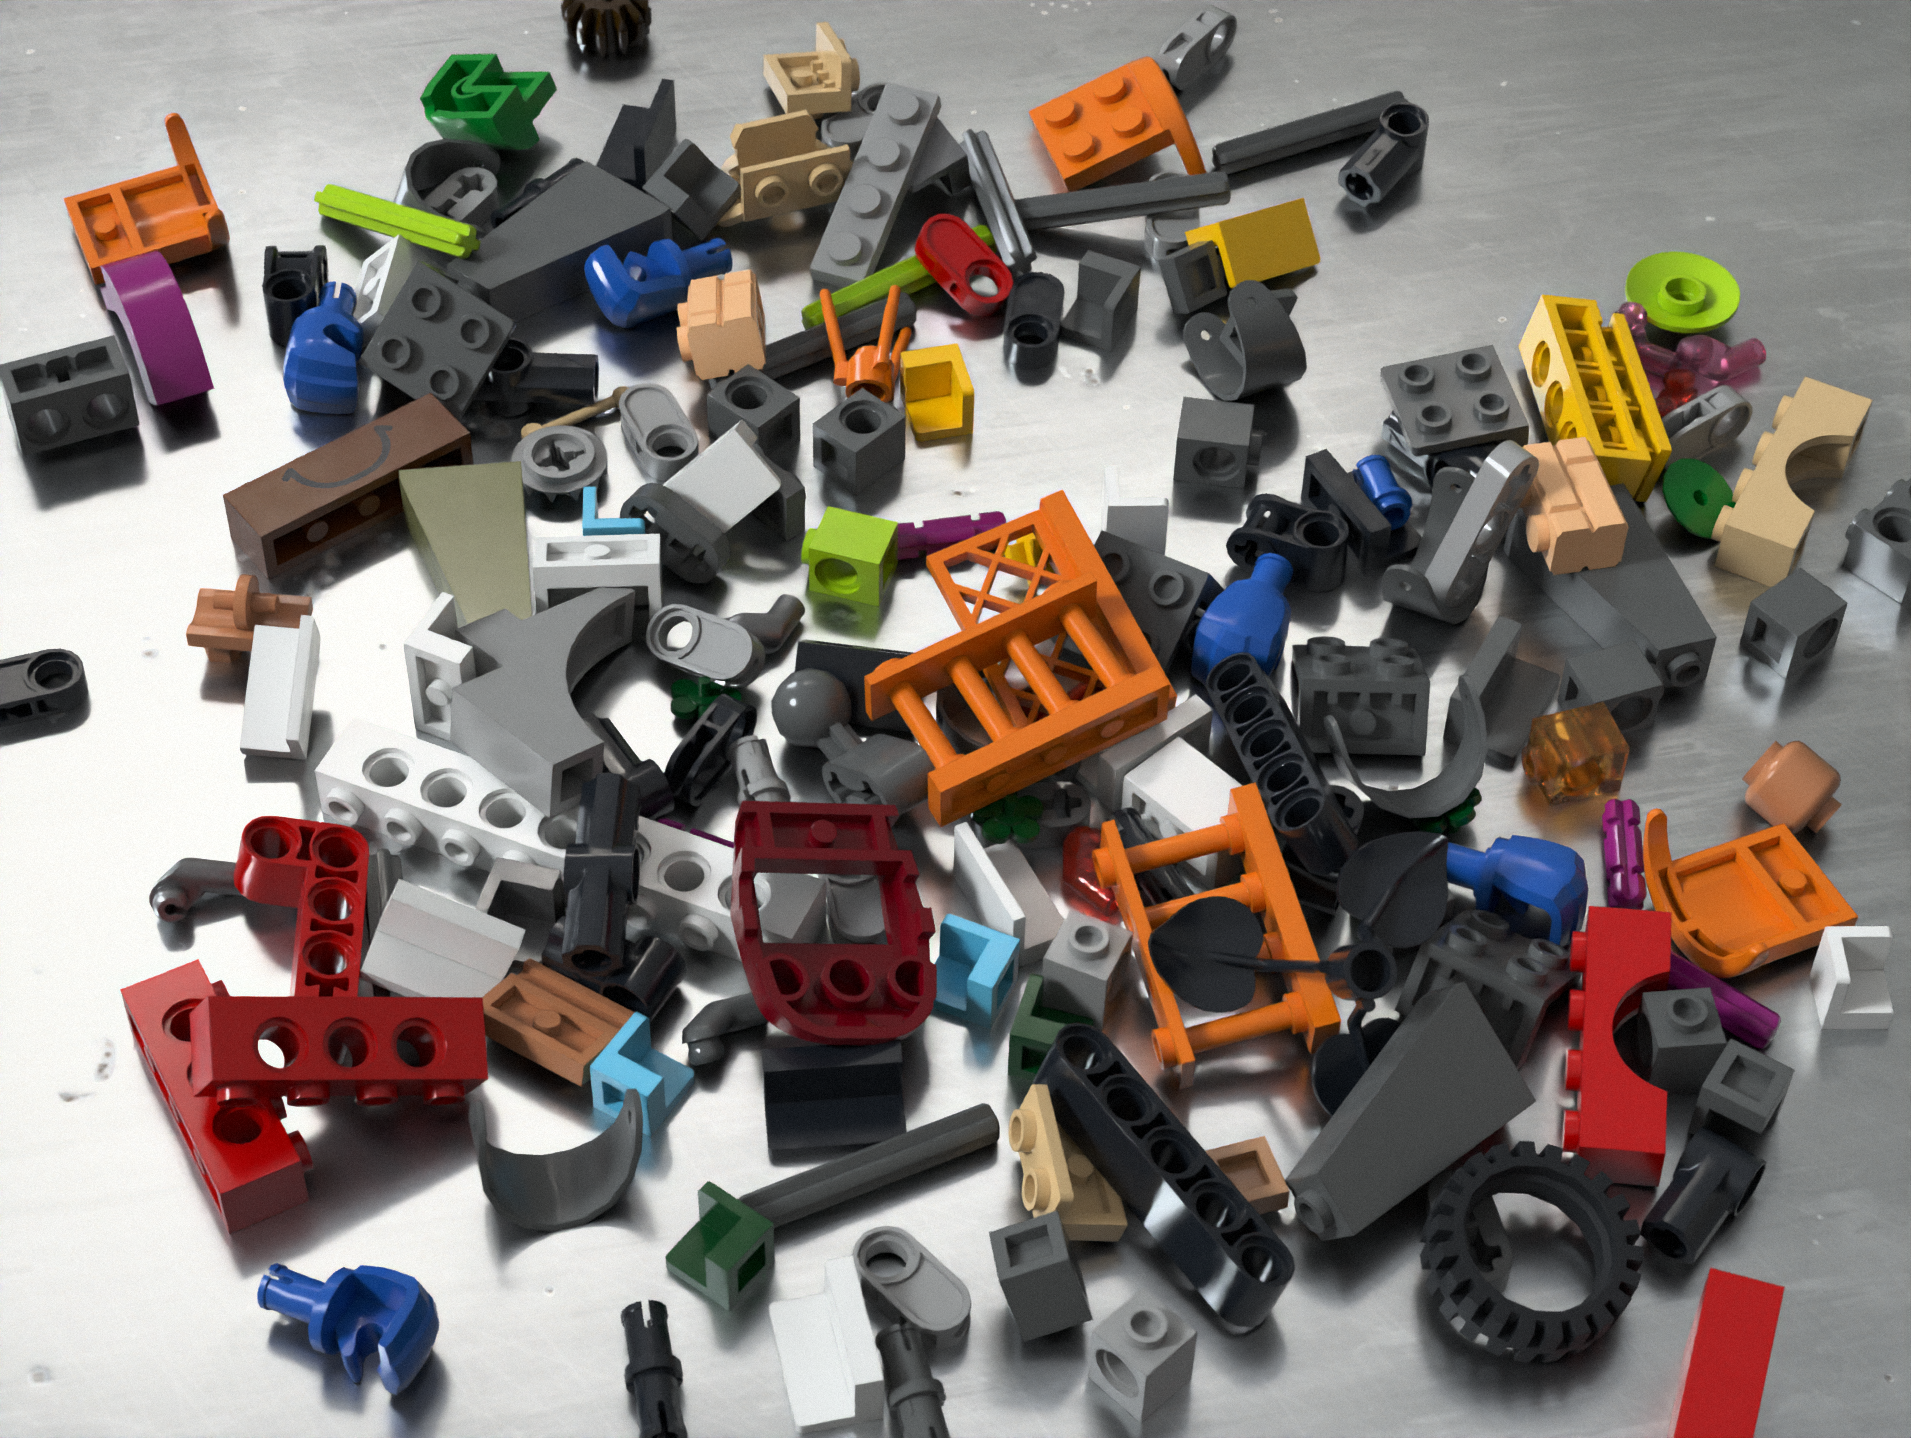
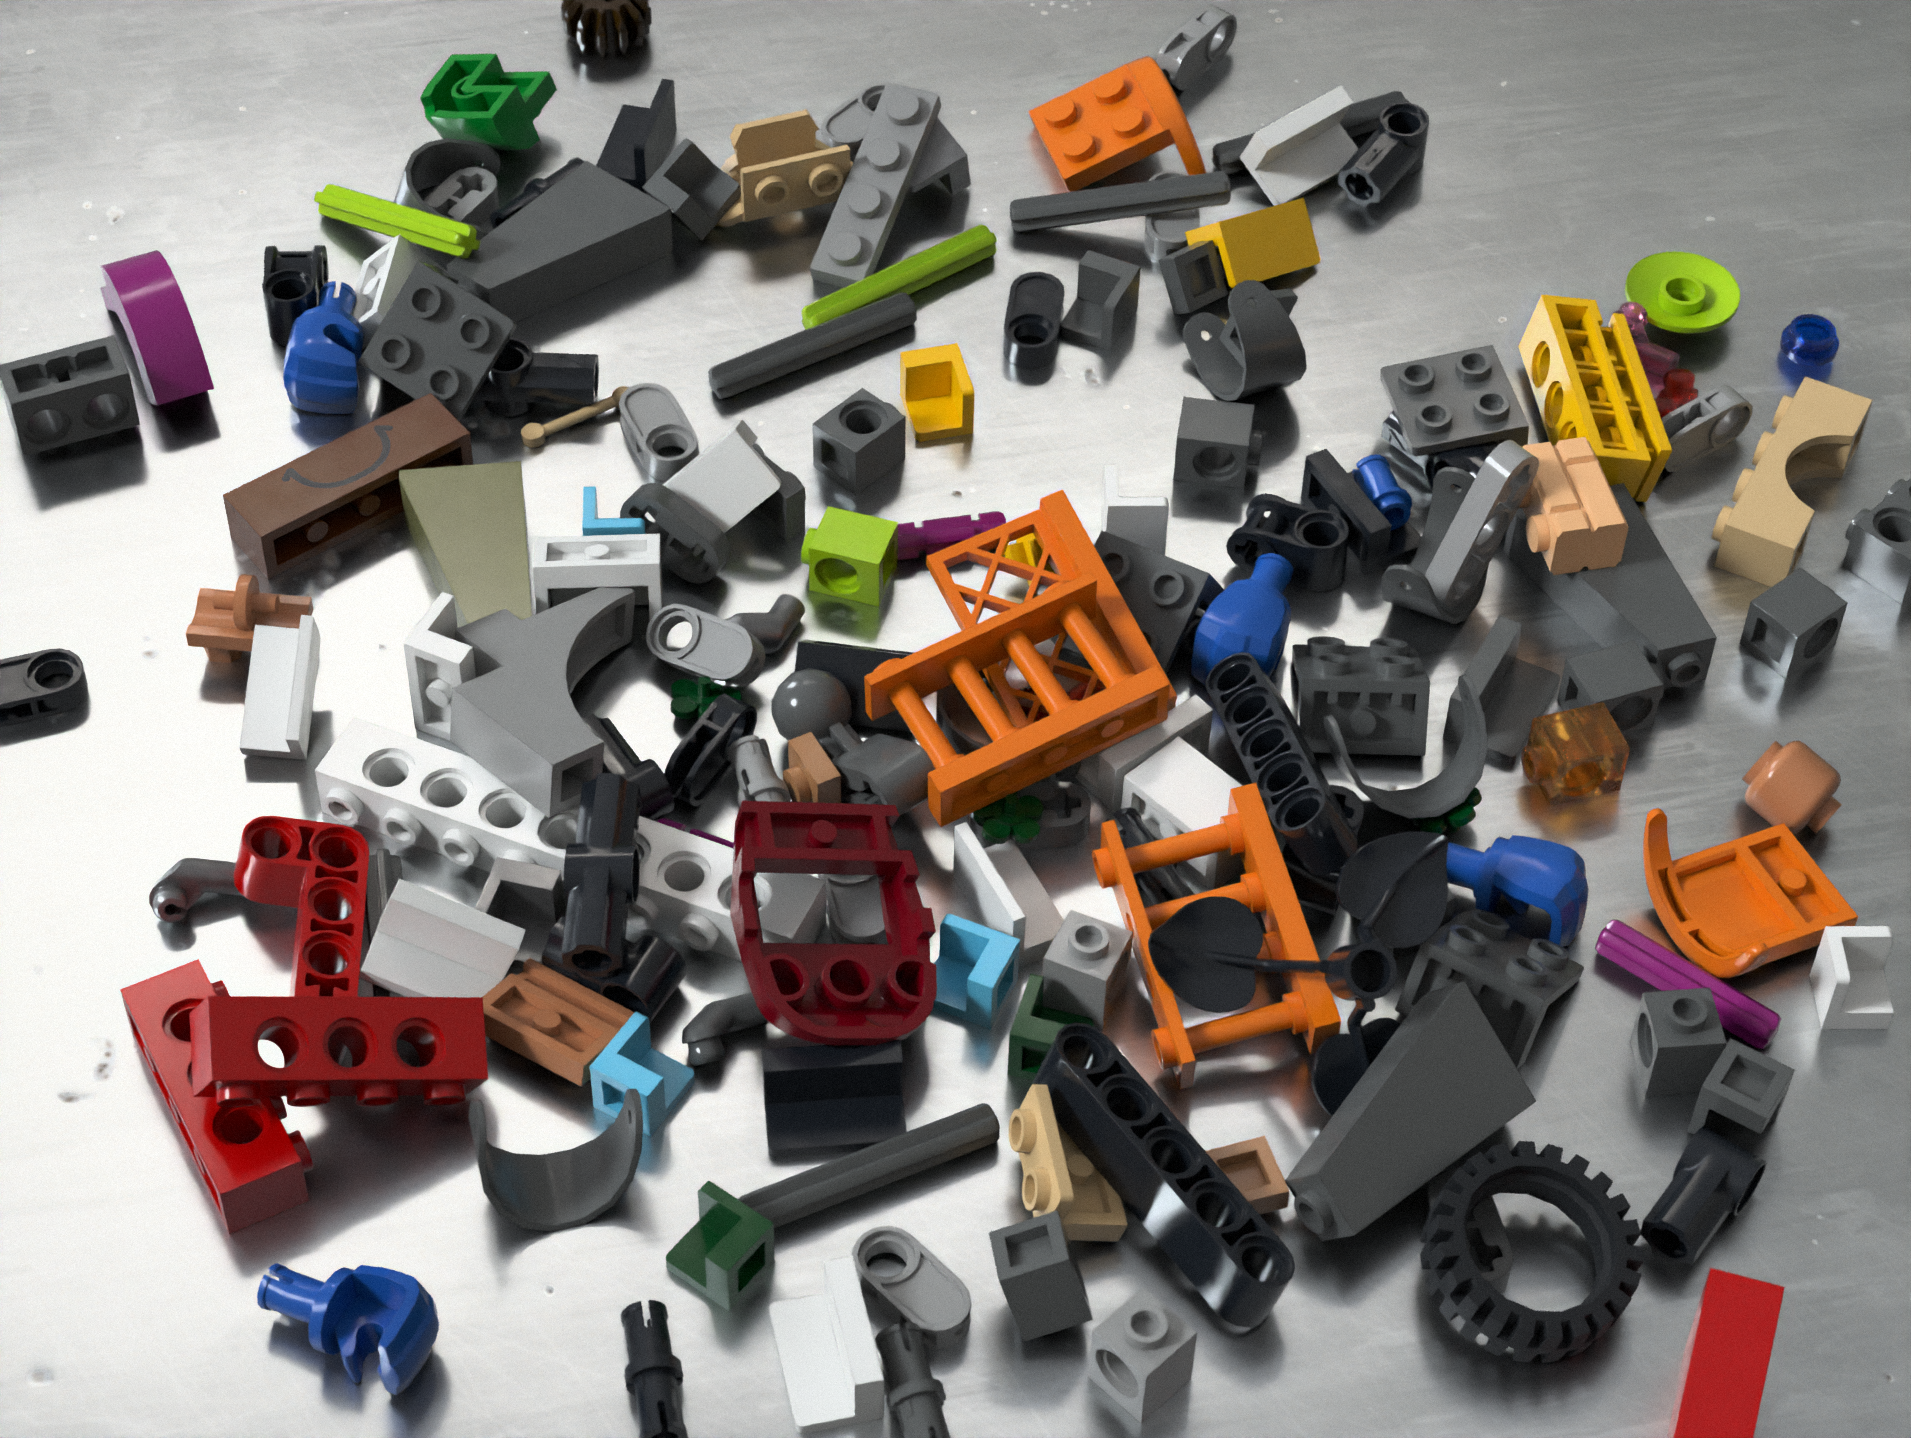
(151, 212): orange piece -> none
(570, 445): light grey gear -> none
(651, 284): blue piece -> none
(722, 325): light nougat brick -> none
(762, 404): dark grey brick -> none
(811, 772): none -> medium nougat plate
(814, 80): tan bracket -> none
(871, 365): orange plant -> none
(957, 253): red piece -> none
(998, 202): dark grey axle -> none
(1079, 870): clear red arm -> none
(1301, 148): none -> white panel
(1617, 1113): red arch -> none
(1624, 854): magenta axle -> none
(1695, 495): green piece -> none
(1717, 360): clear pink arm -> none
(1810, 340): none -> clear blue plate

